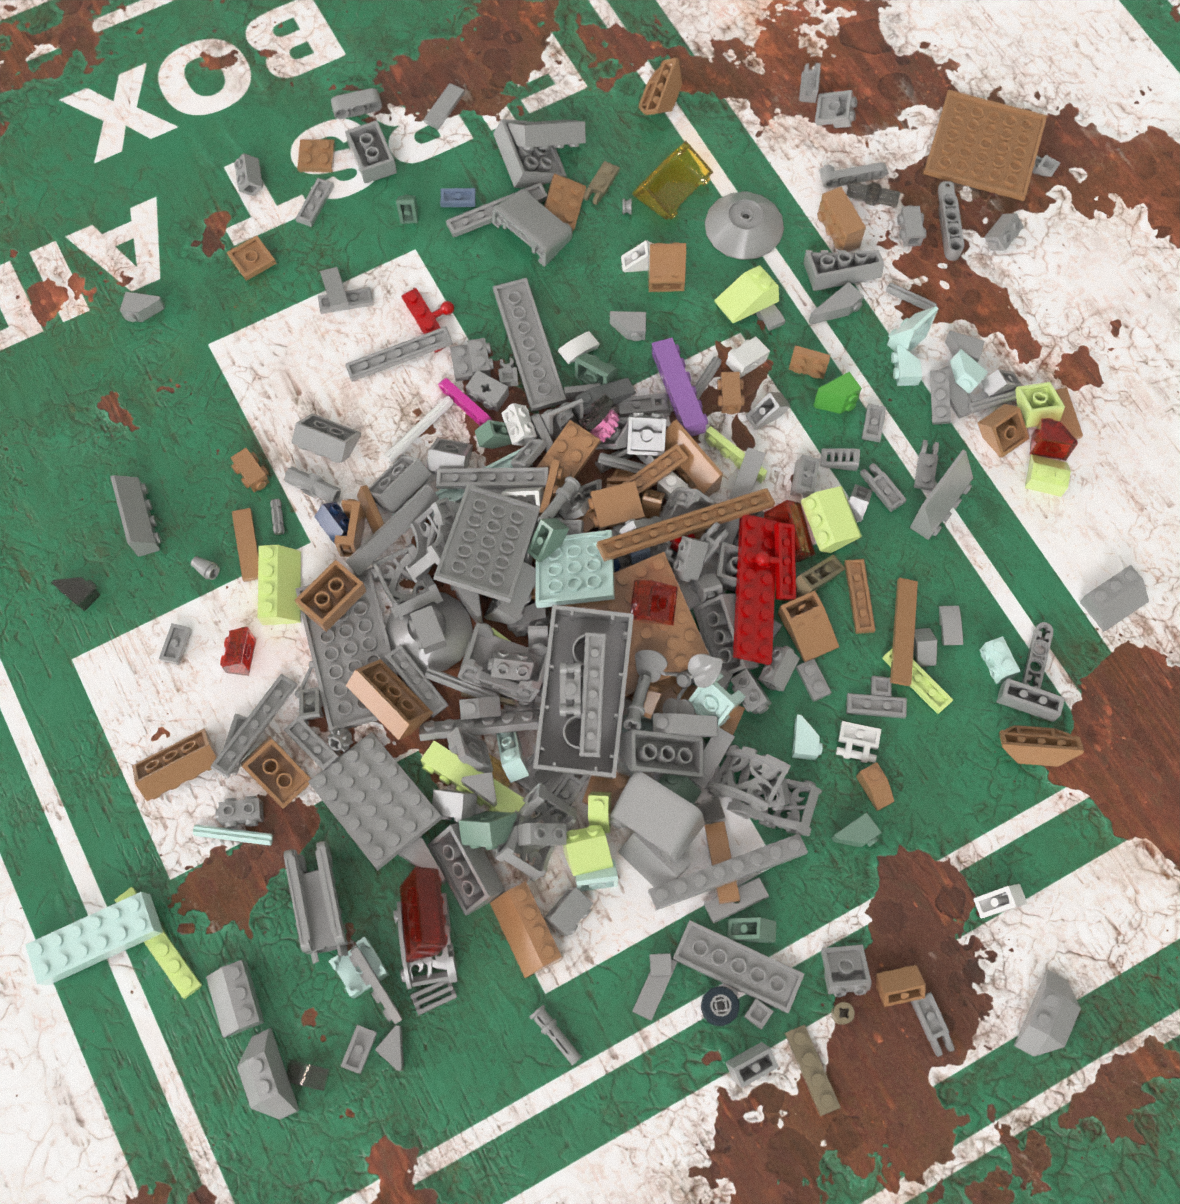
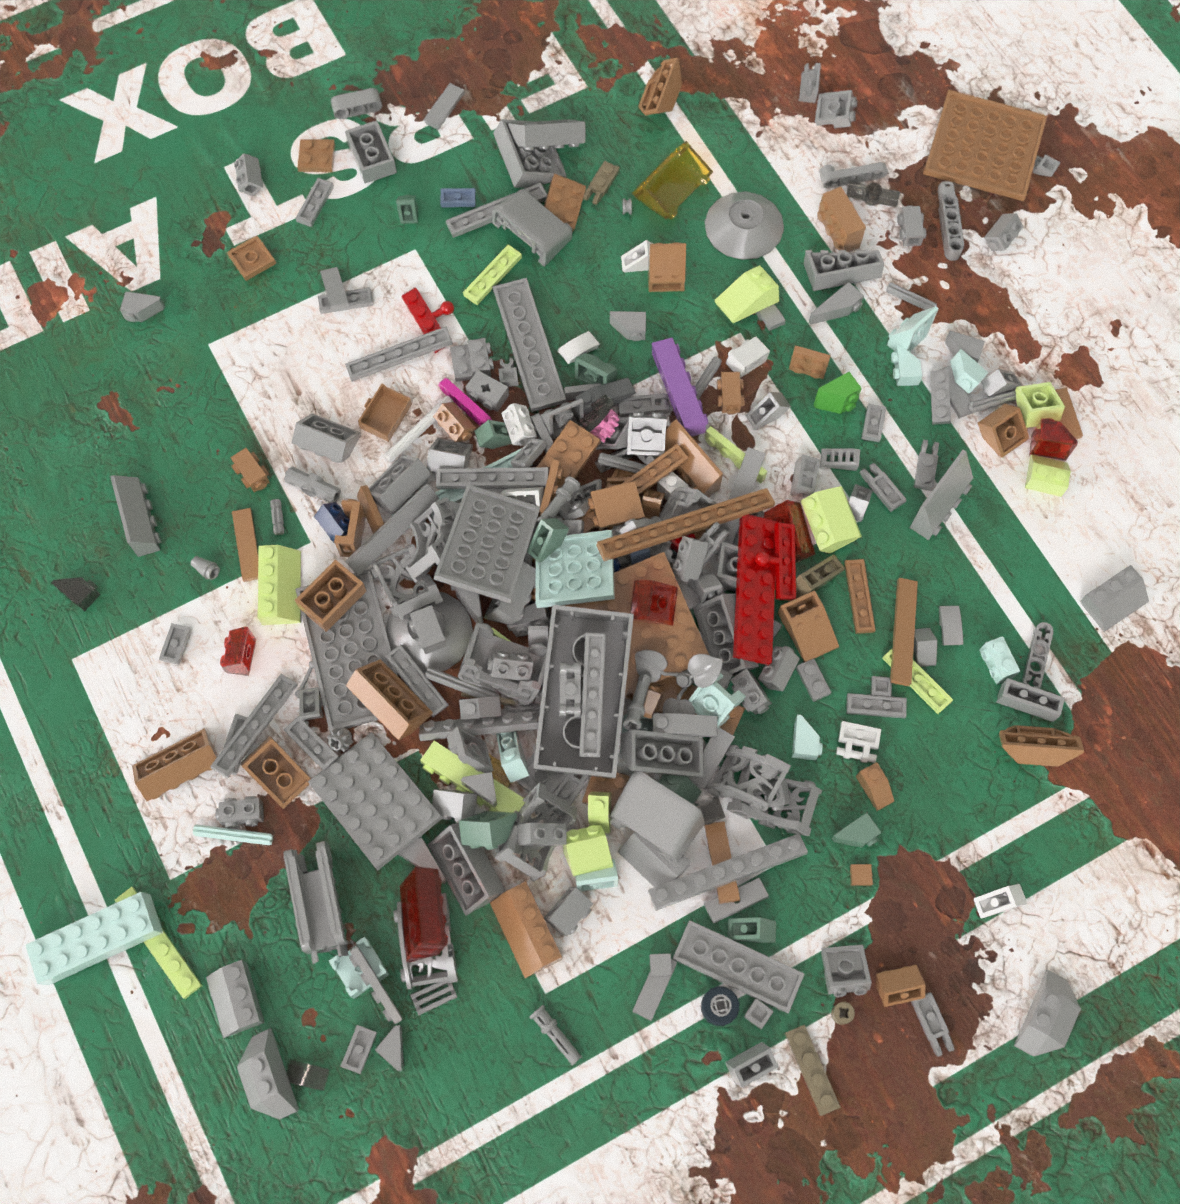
(384, 412): none -> medium nougat container
(454, 422): none -> medium nougat brick
(492, 274): none -> yellowish green plate
(861, 875): none -> medium nougat tile

